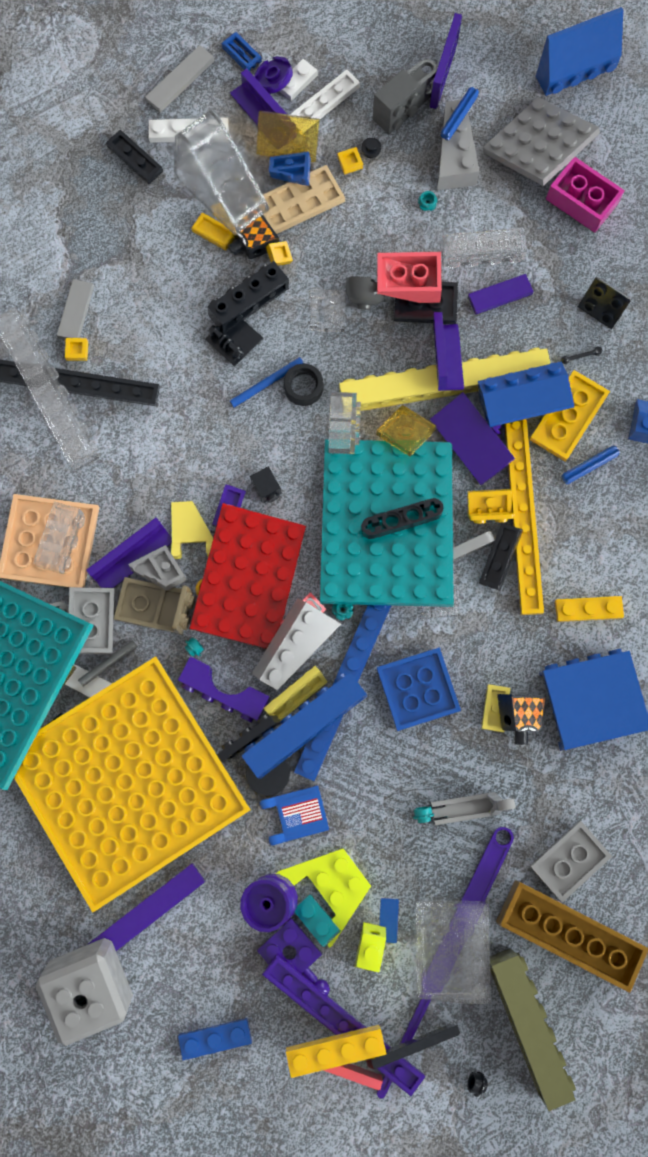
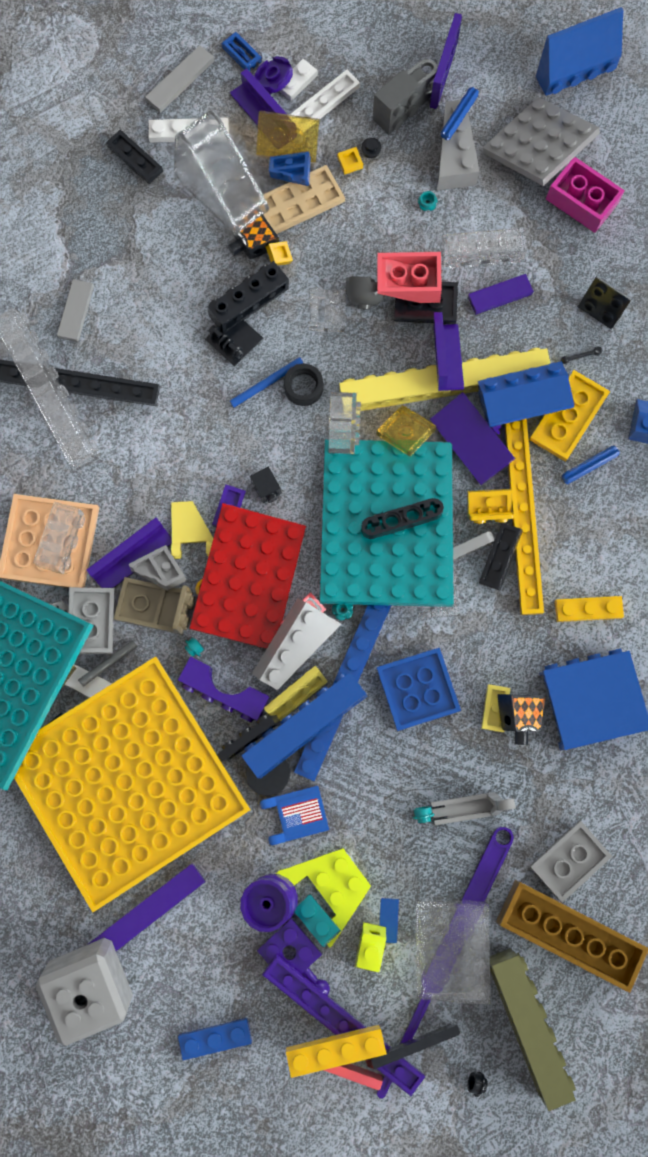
(76, 349): yellow plate -> none
(213, 231): yellow tile -> none

